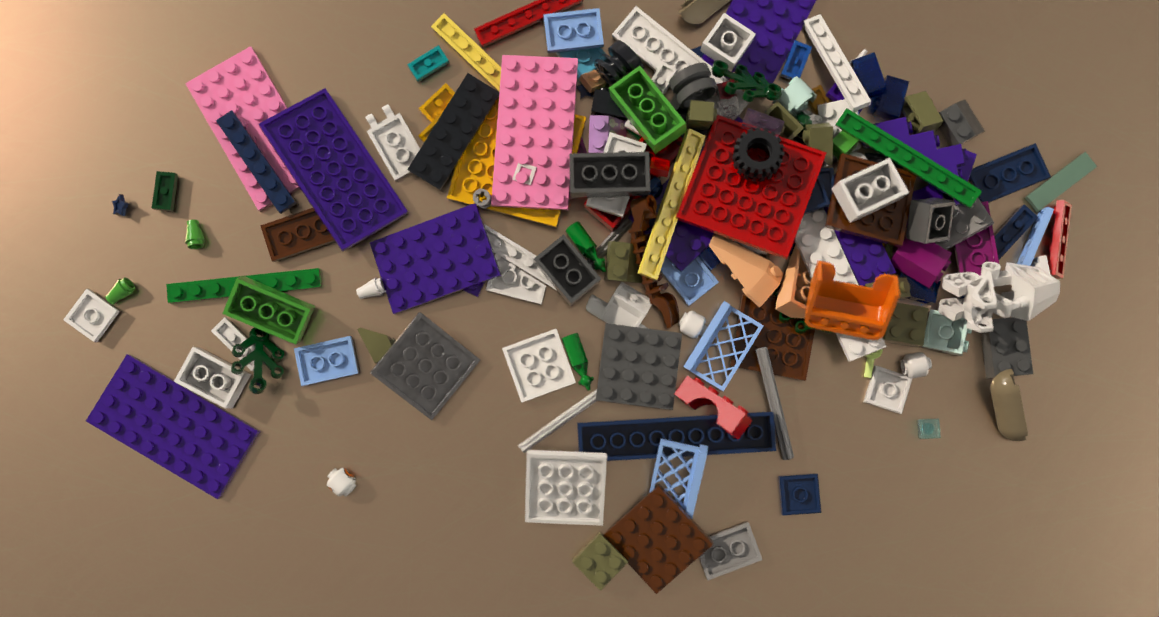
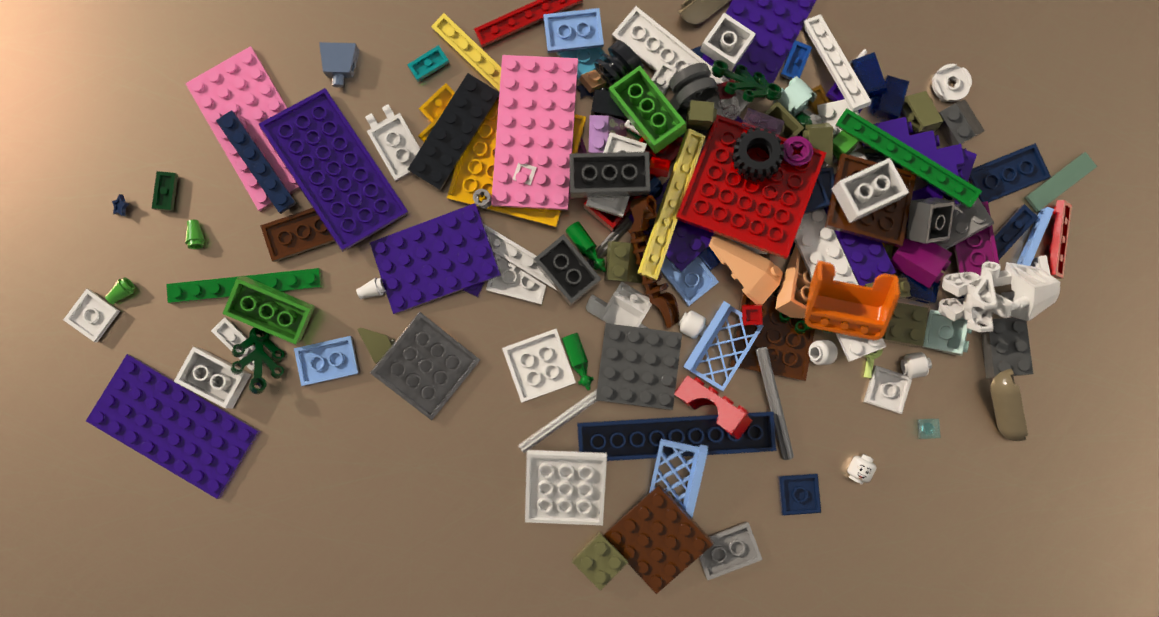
(339, 61): none -> sand blue torso
(341, 482): white head -> none
(752, 314): none -> red plate
(797, 142): none -> magenta gear
(823, 352): none -> white head
(861, 469): none -> white head
(955, 73): none -> white plate

